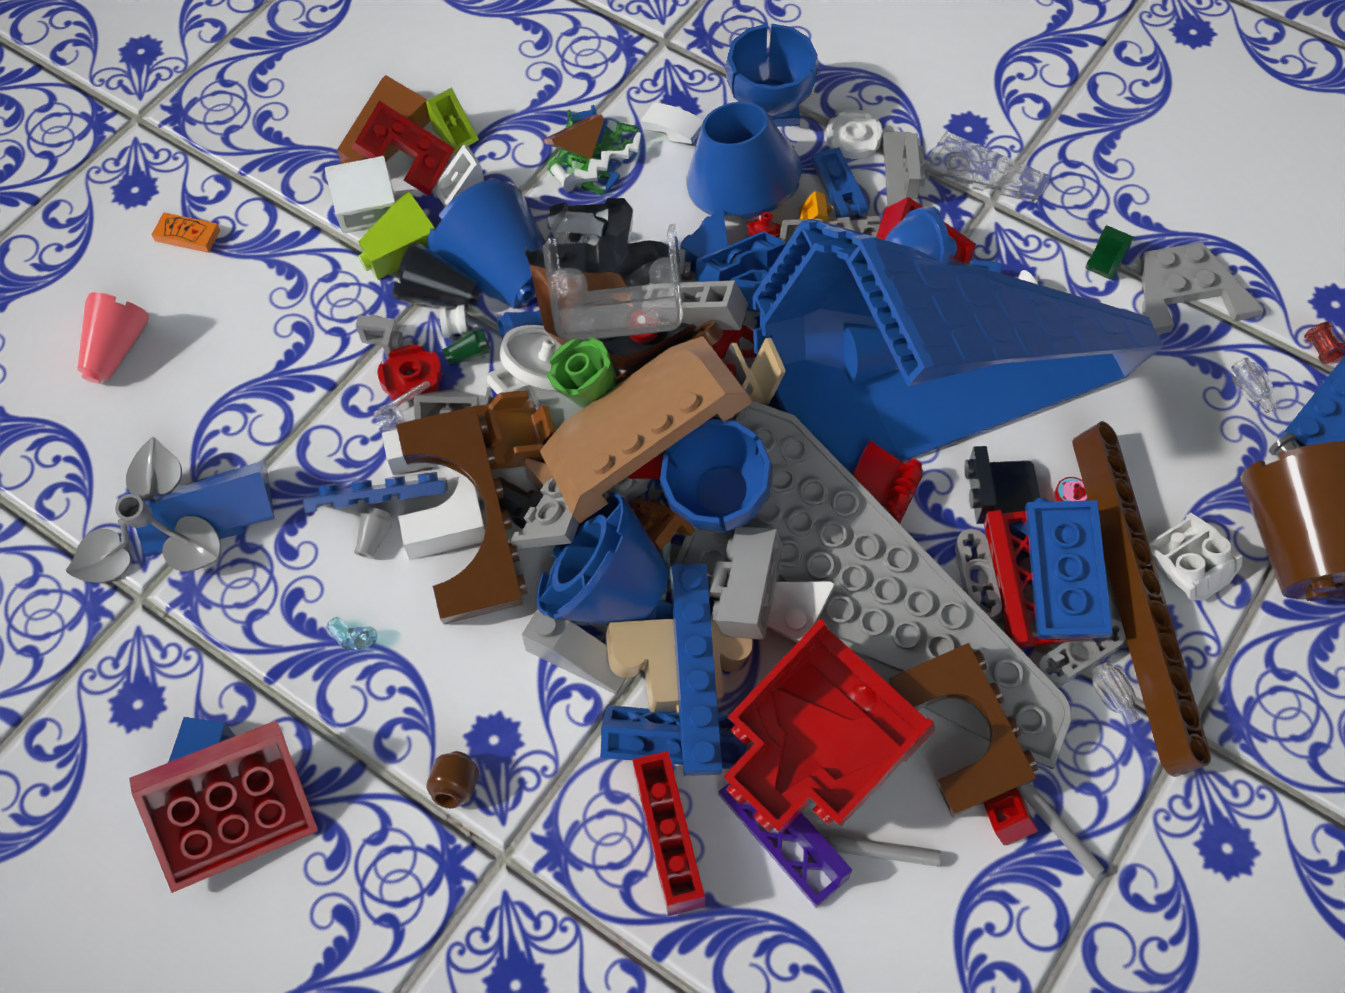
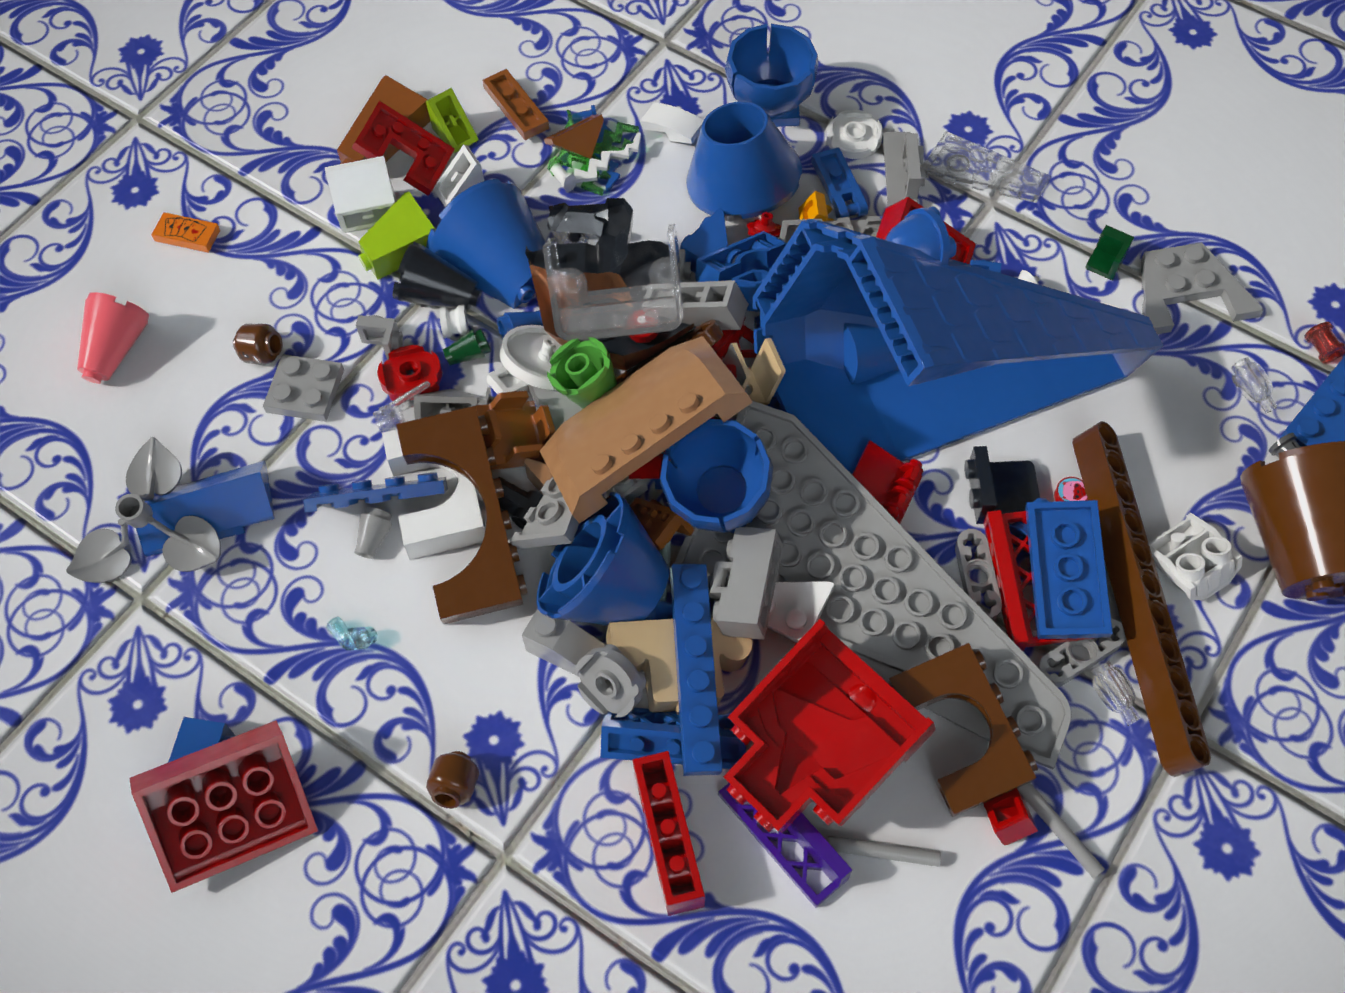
(257, 343): none -> reddish brown head
(303, 387): none -> light grey plate
(515, 104): none -> dark orange plate
(626, 681): none -> light grey plate

